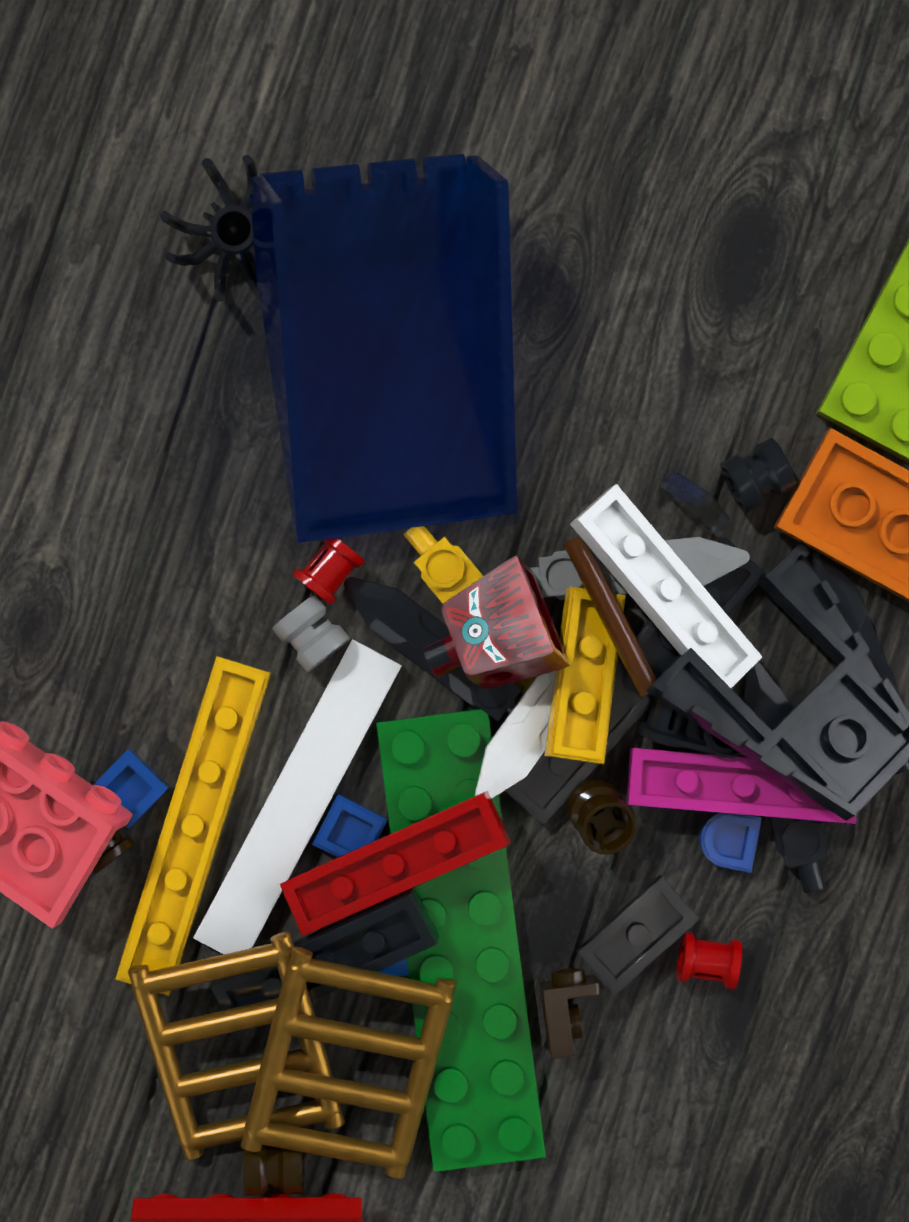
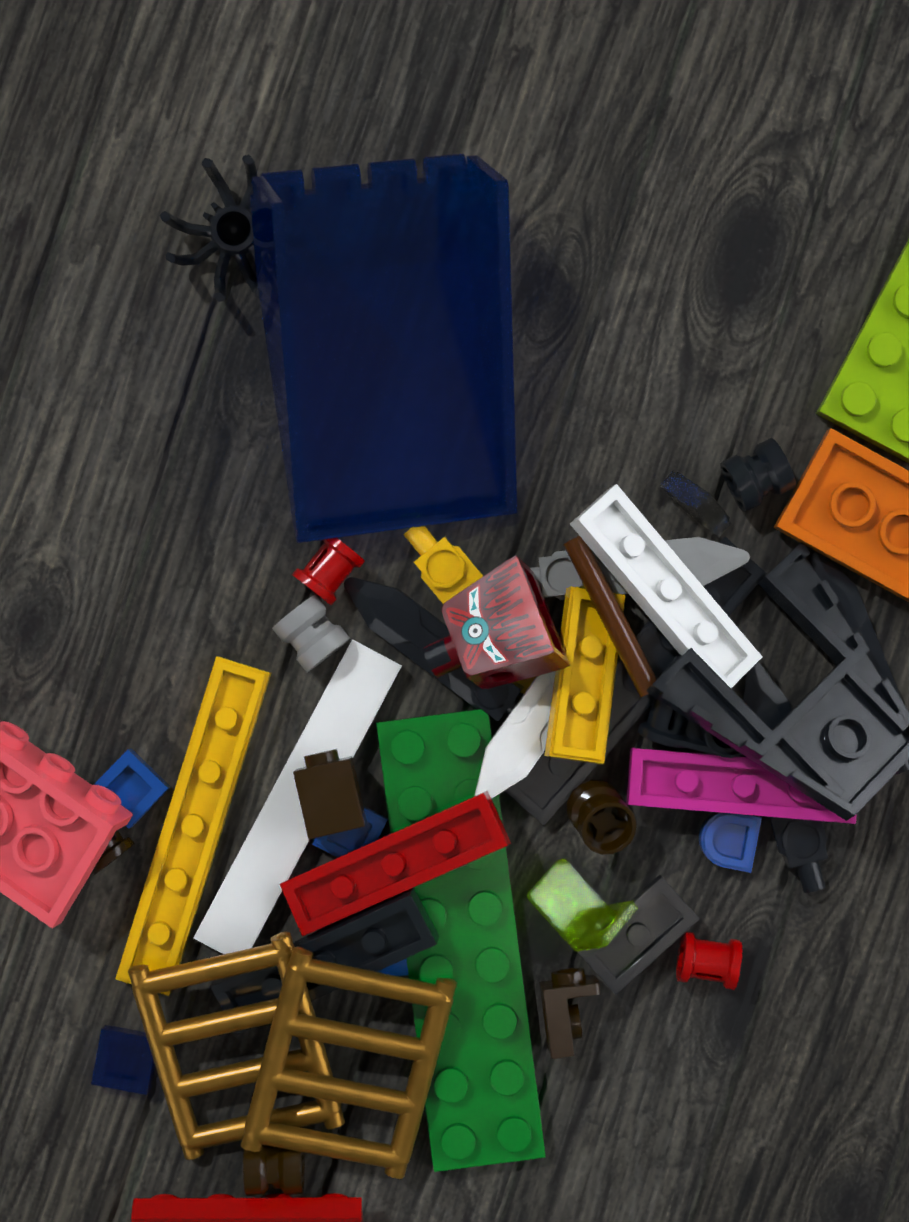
(123, 1060): none -> clear blue tile
(329, 794): none -> dark brown brick
(577, 909): none -> clear neon green bracket

